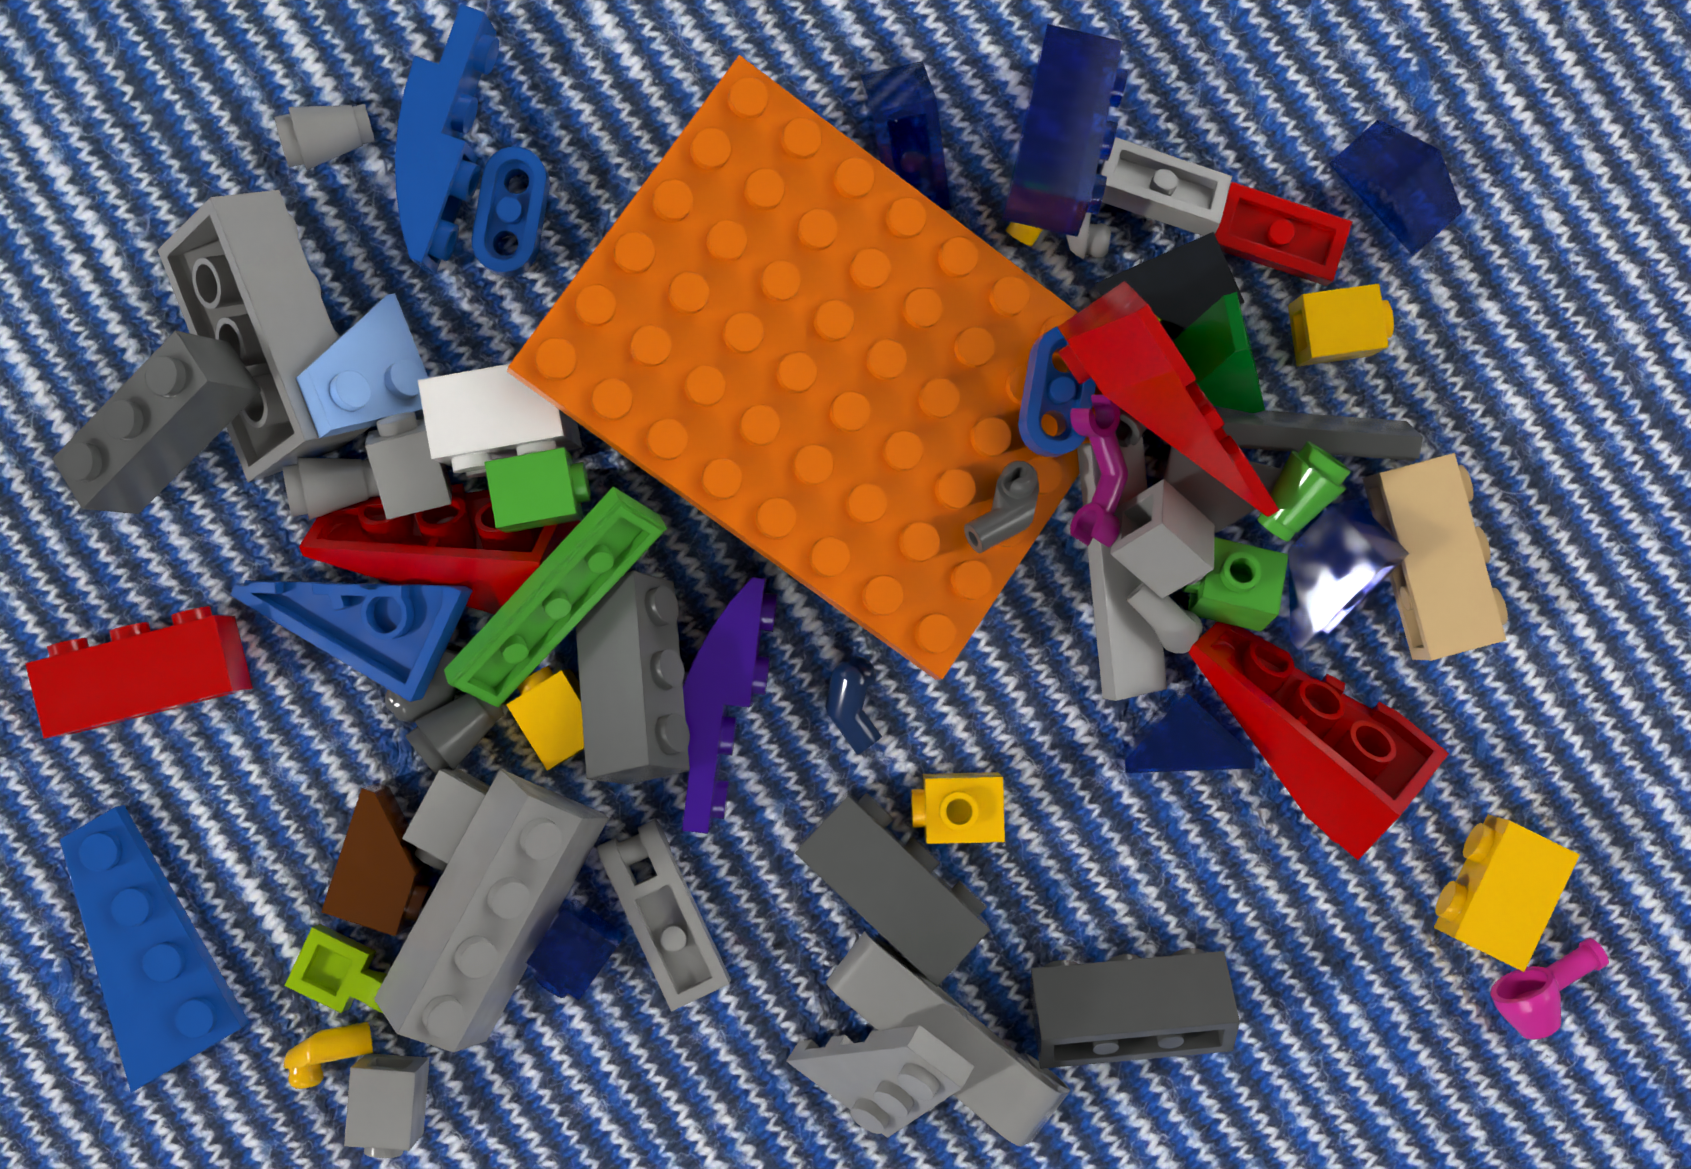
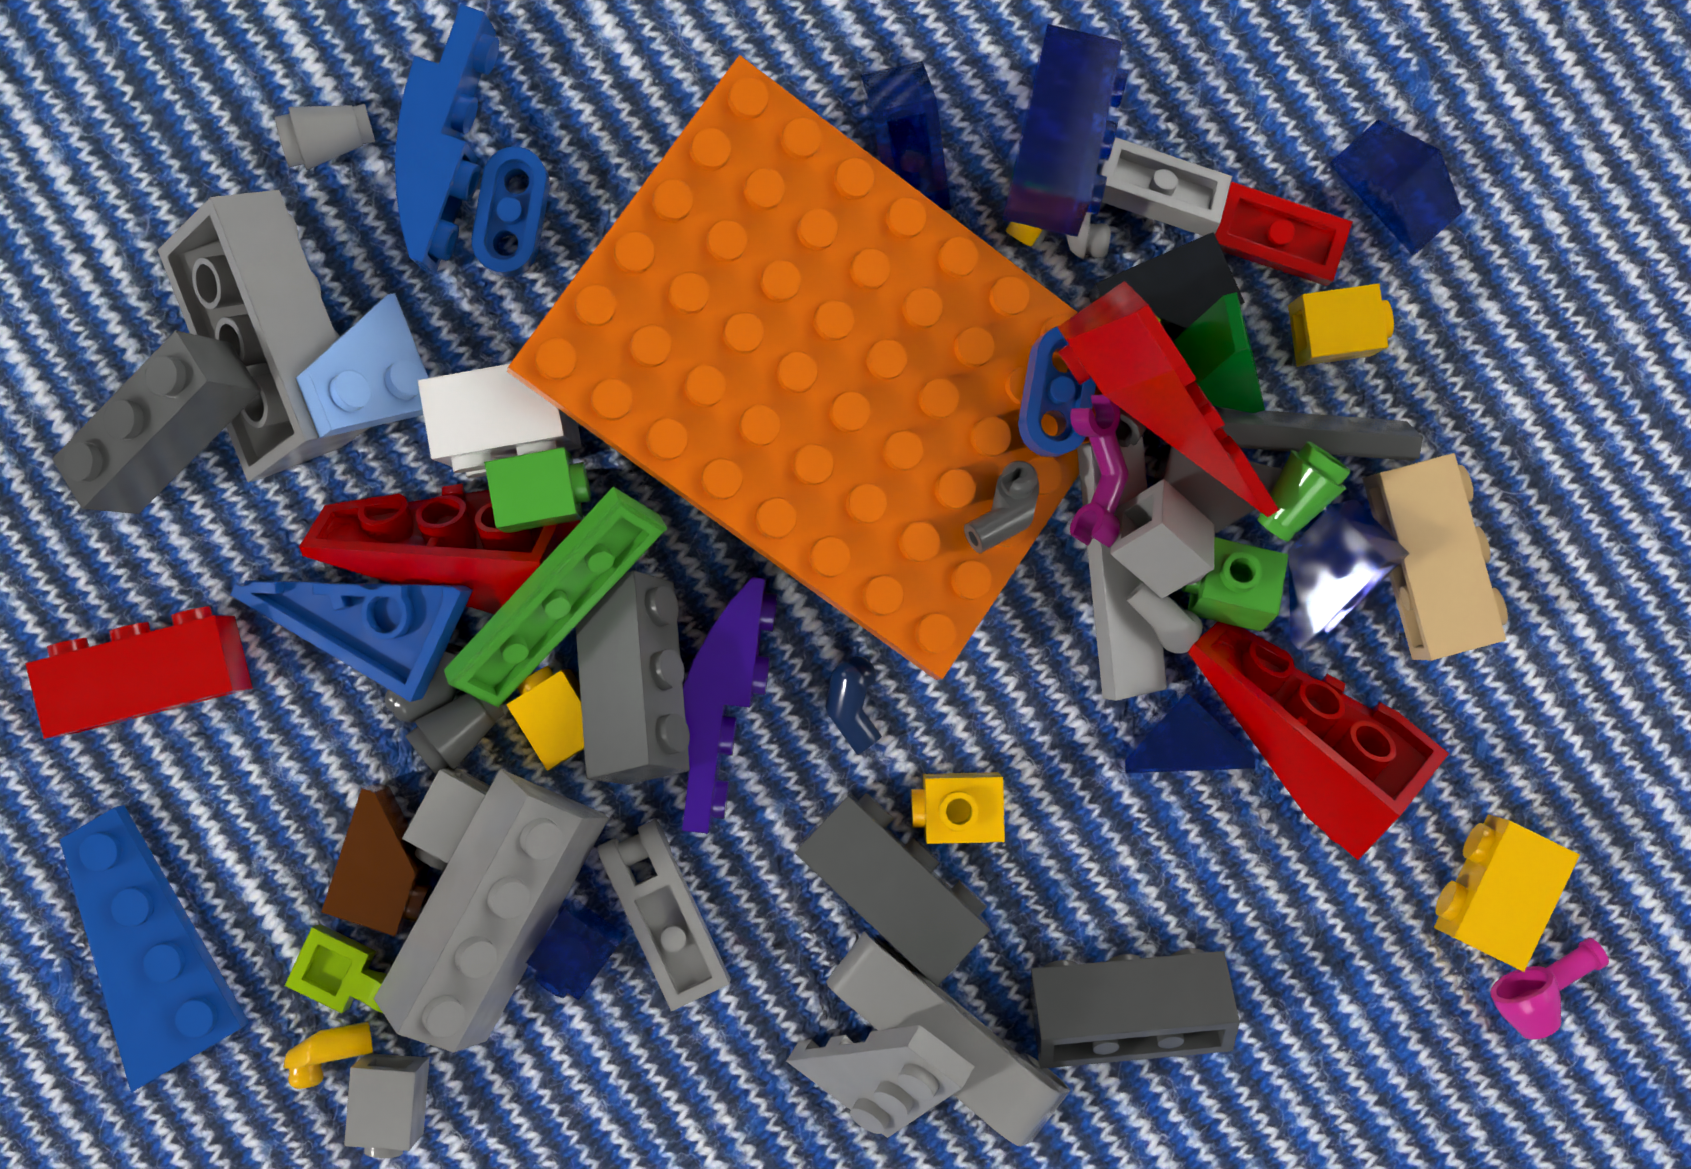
(327, 485): light grey cone -> none
(404, 467): light grey brick -> none

